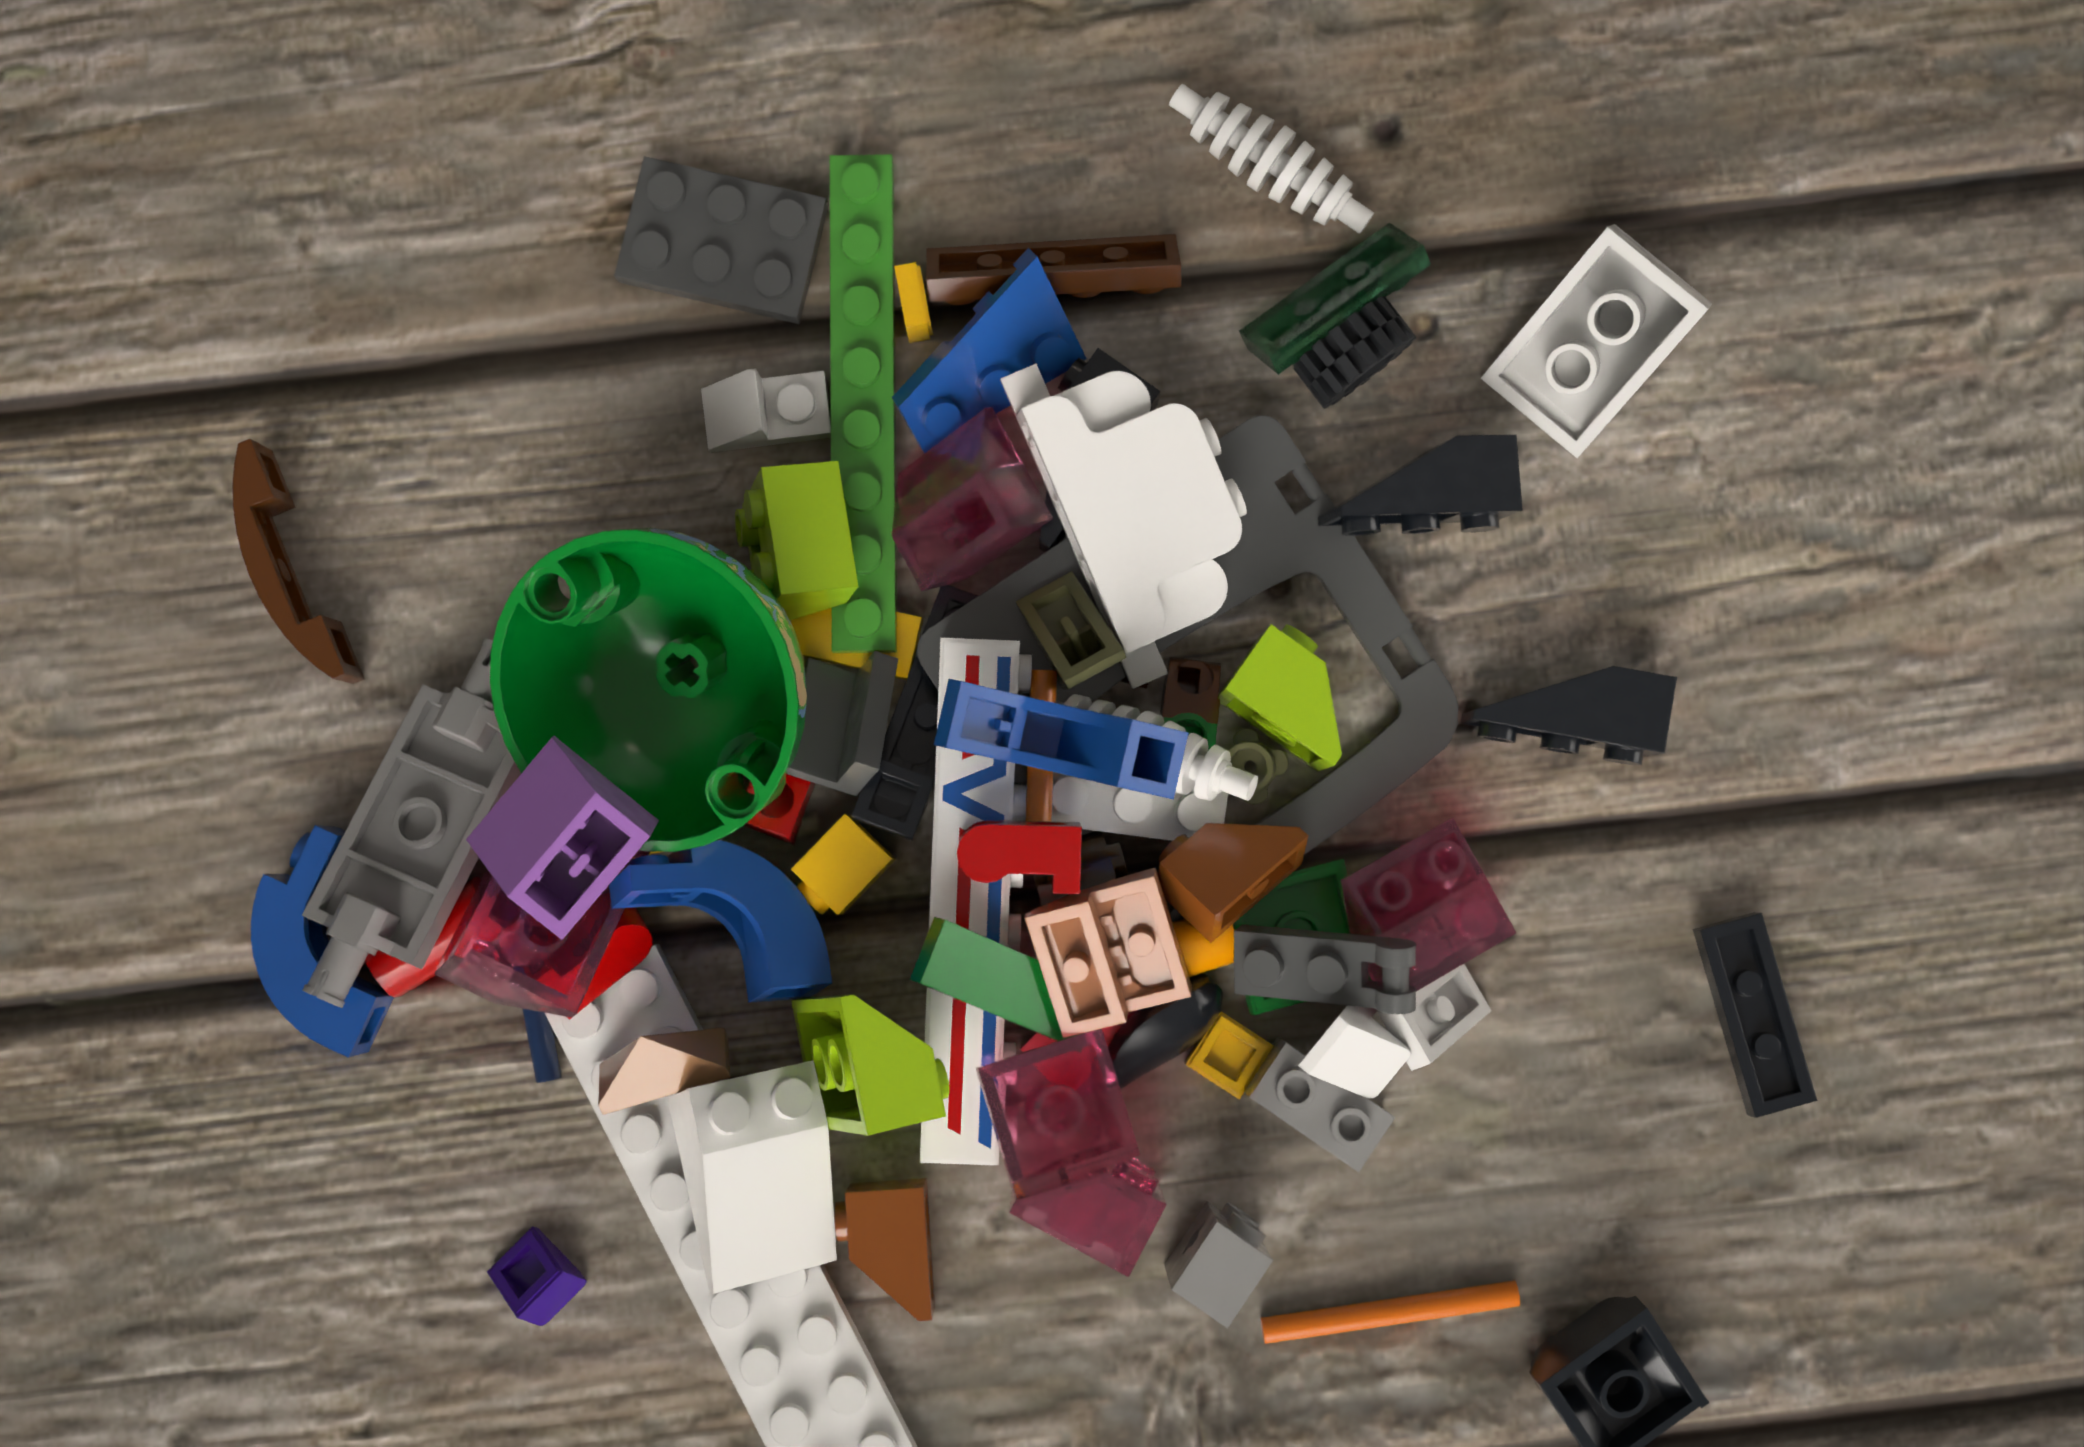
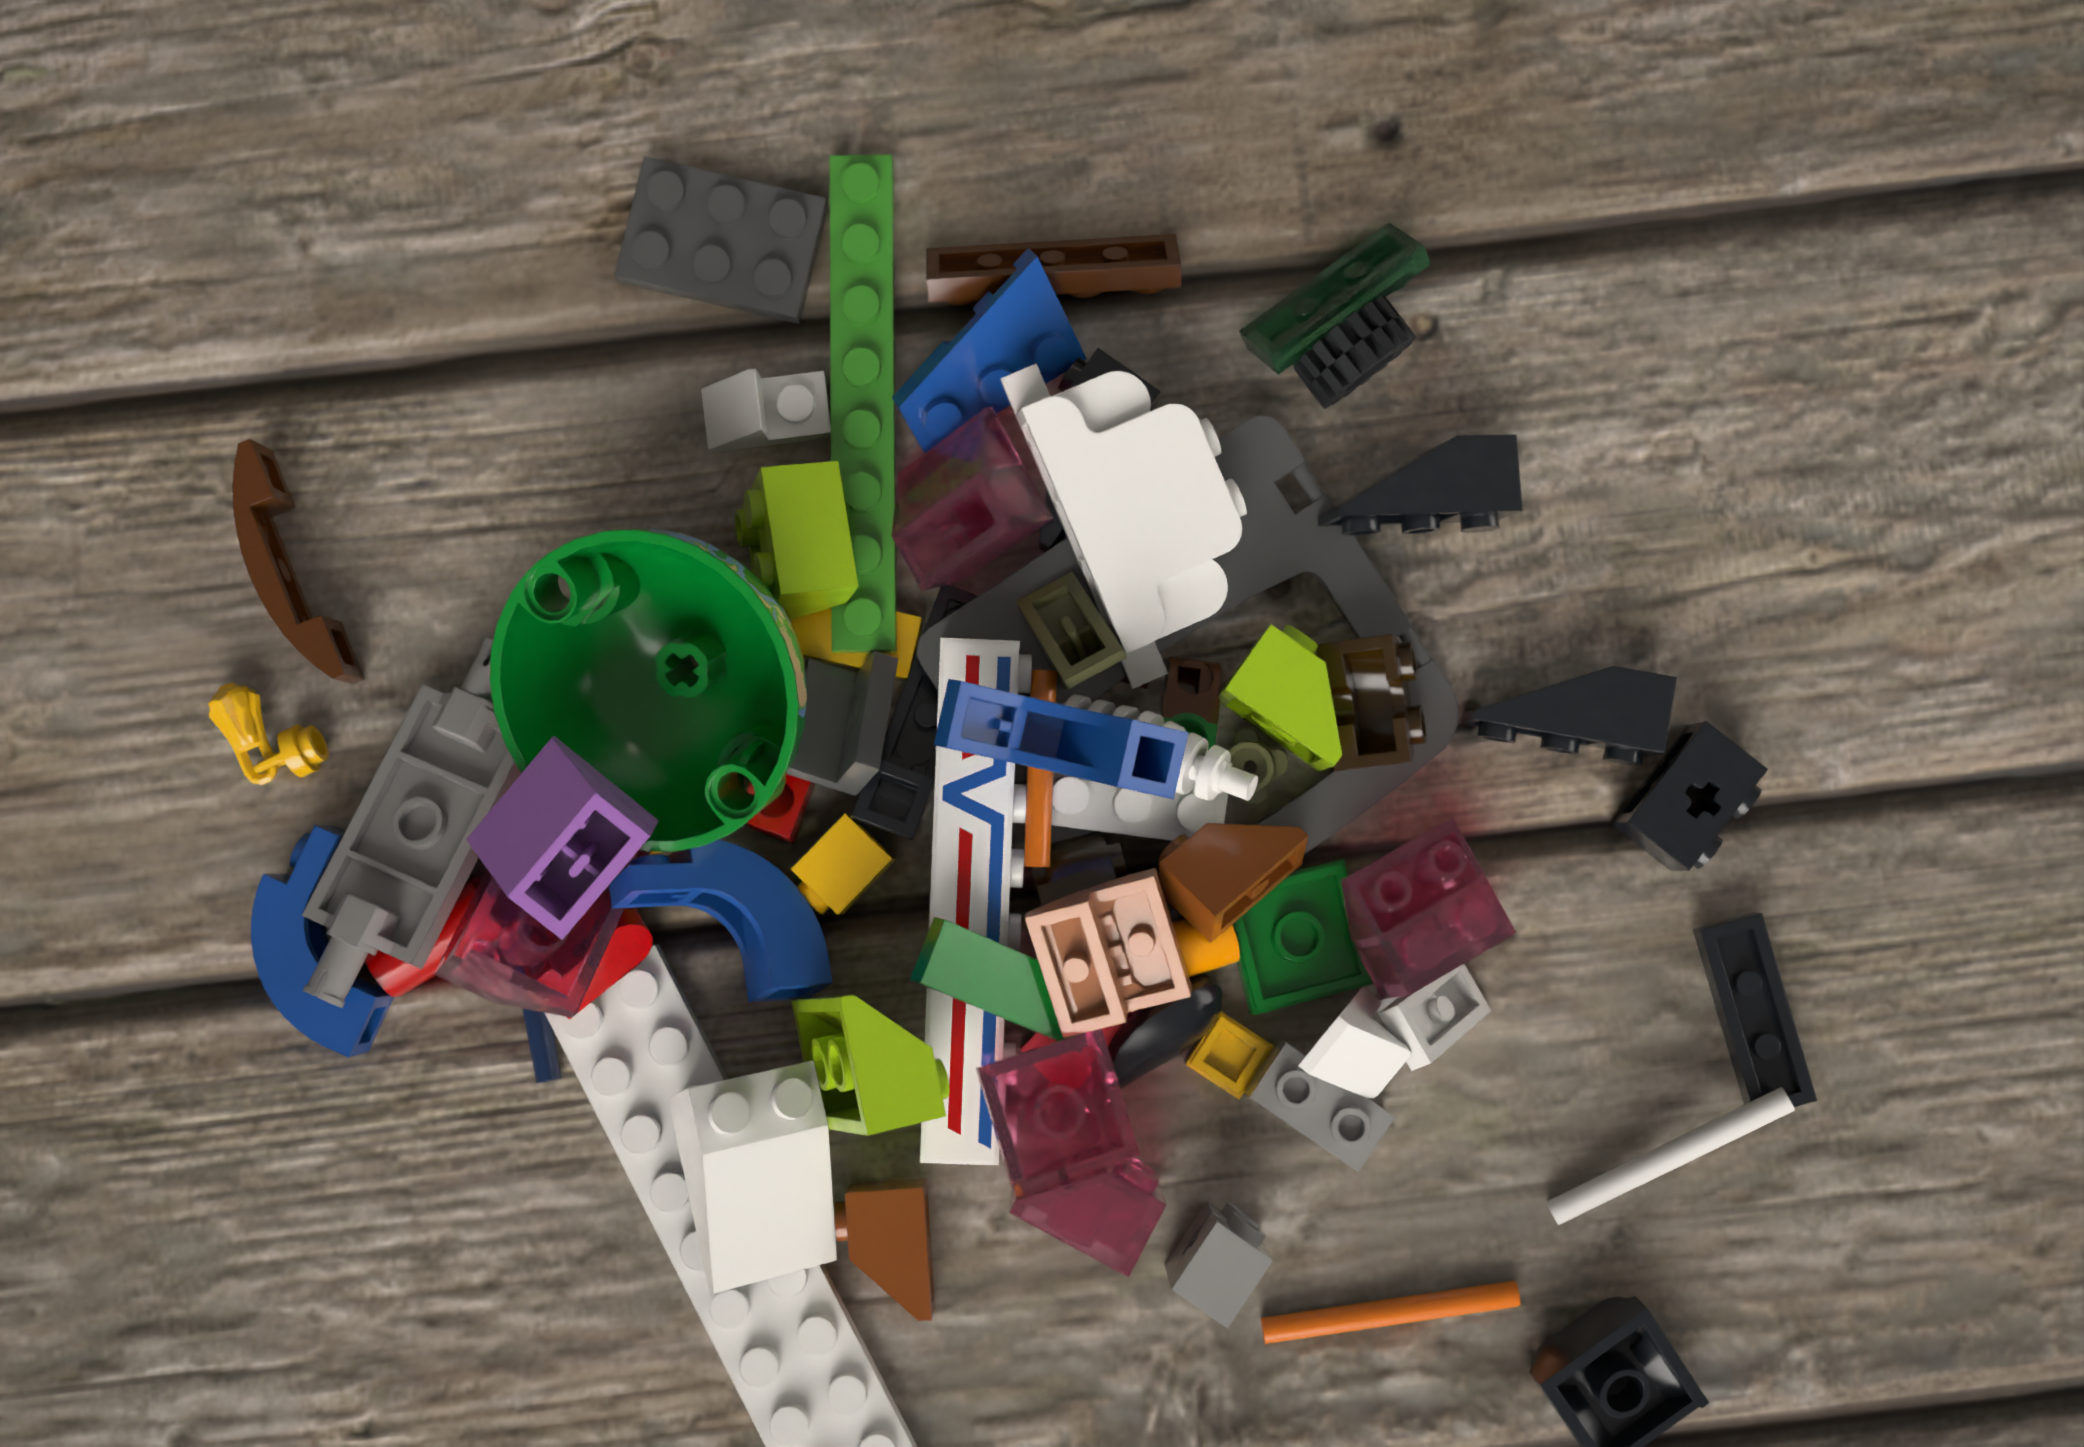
(239, 717): none -> yellow piece
(536, 1278): dark purple slope -> none
(662, 1067): slope -> none
(913, 302): yellow tile -> none
(1005, 847): red leg -> none
(1271, 158): white piece -> none
(1324, 967): dark grey plate -> none
(1373, 700): none -> dark brown cylinder
(1596, 340): white slope -> none
(1657, 810): none -> black brick
(1670, 1155): none -> white bar

